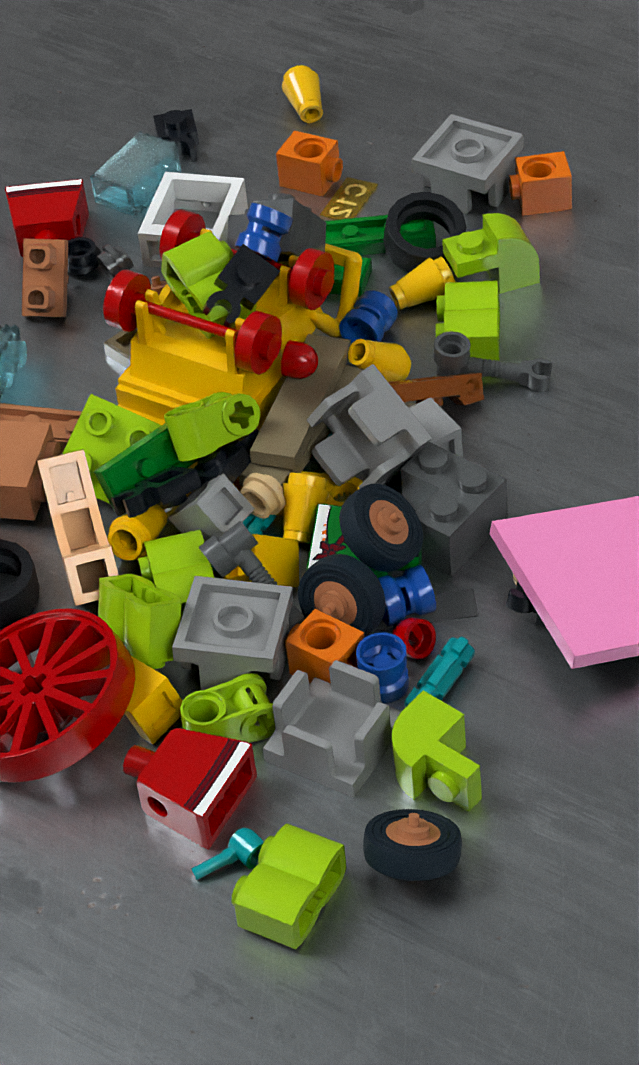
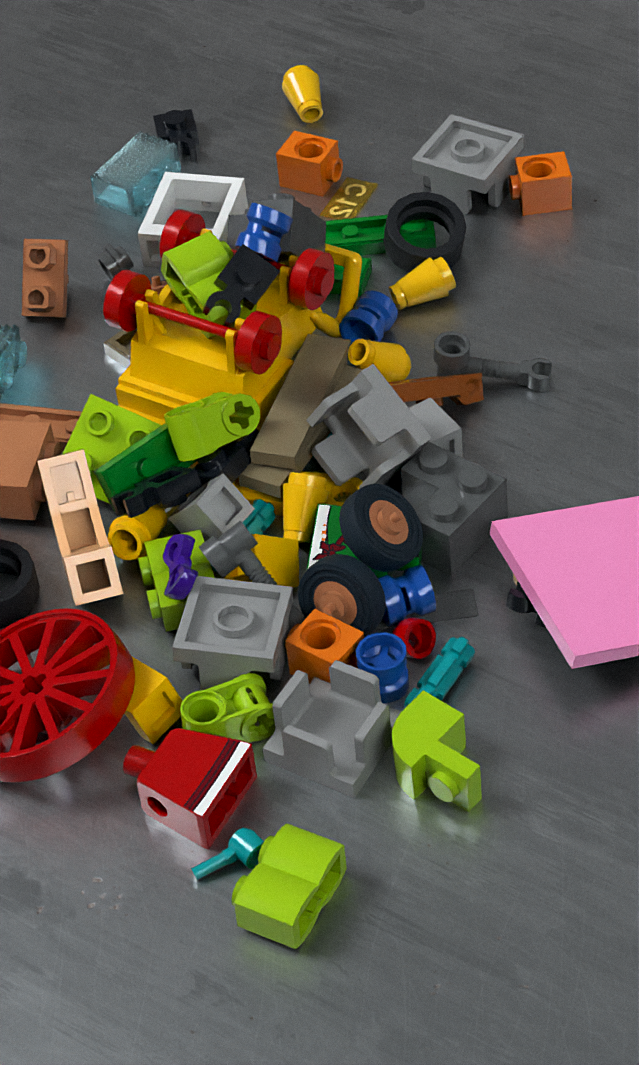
(48, 210): red torso -> none
(82, 256): black plate -> none
(141, 616): lime brick -> none
(177, 557): none -> dark purple piece
(263, 494): tan plate -> none
(298, 360): red hinge -> none
(412, 844): black wheel -> none
(474, 312): lime brick -> none
(498, 249): lime brick -> none

